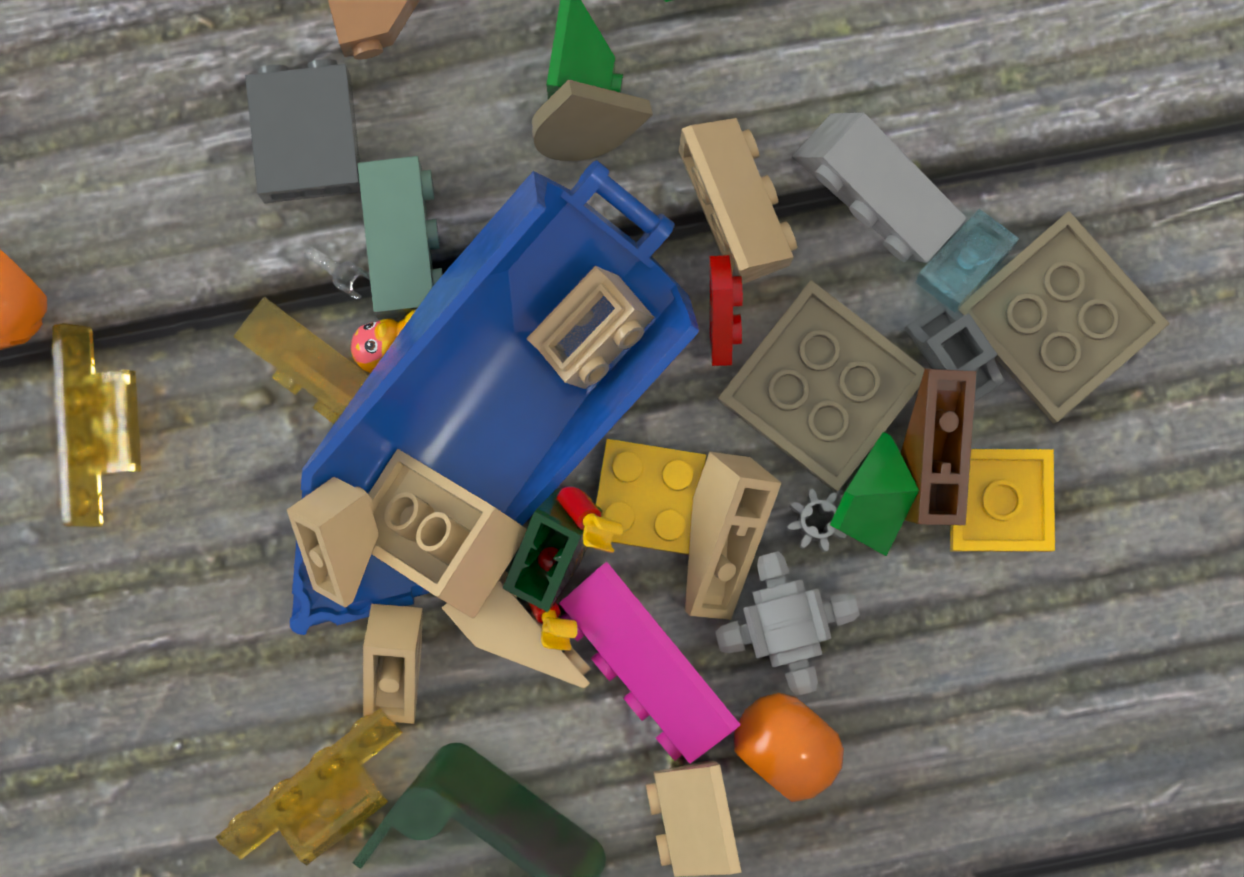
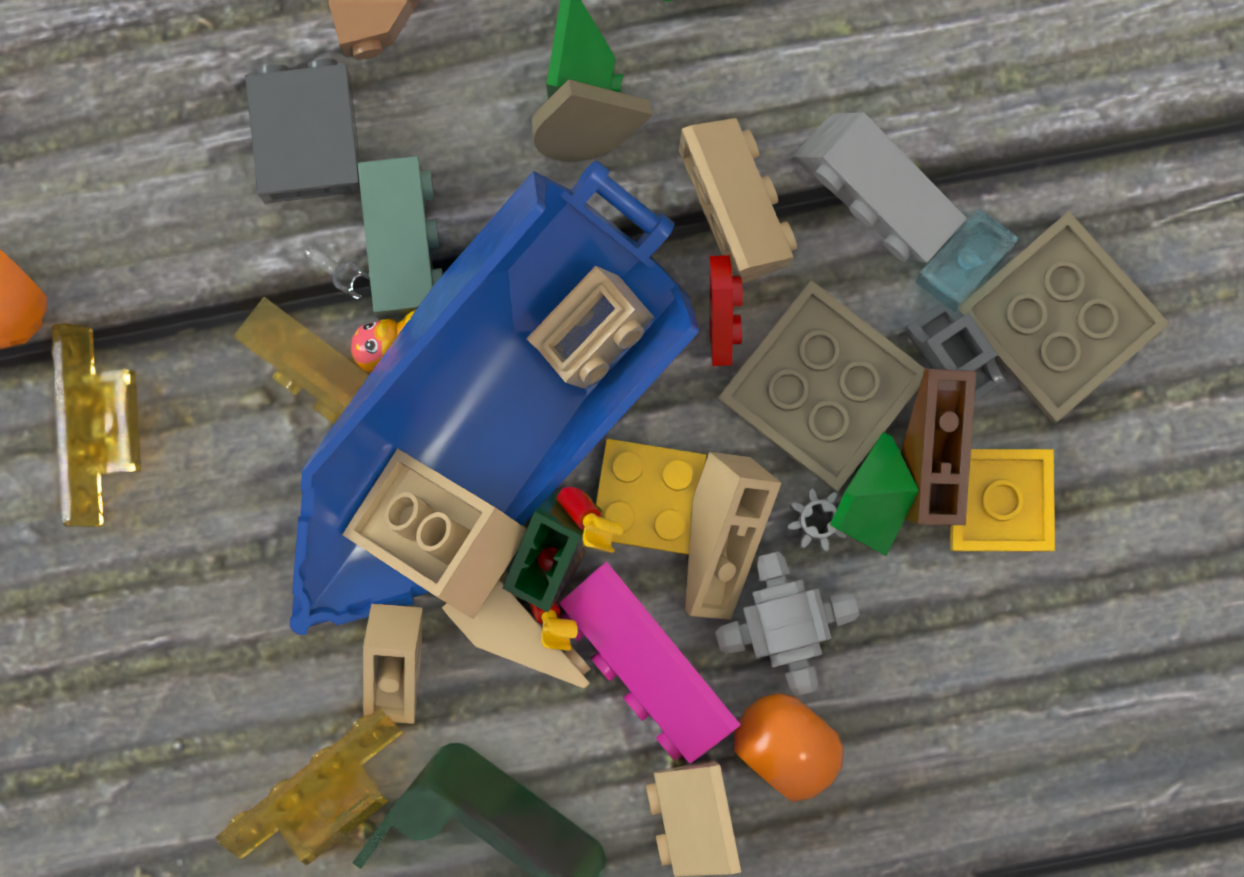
(335, 537): tan slope -> none

